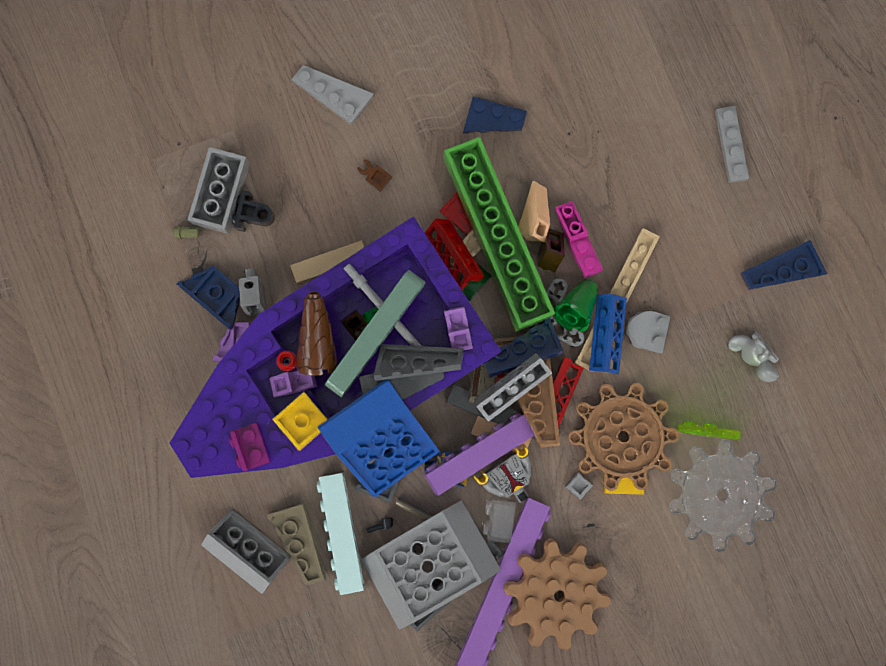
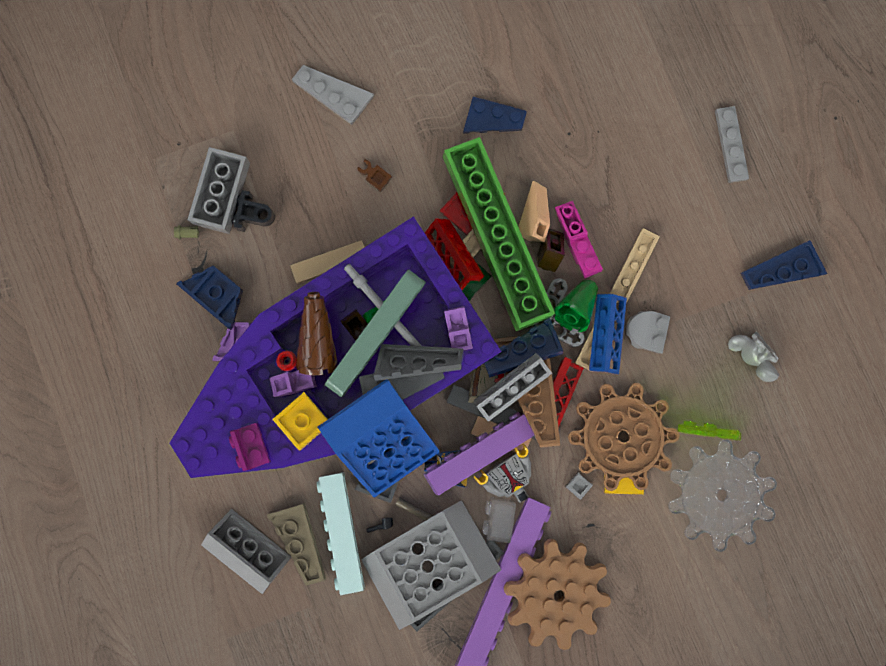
(252, 293): light grey torso -> none

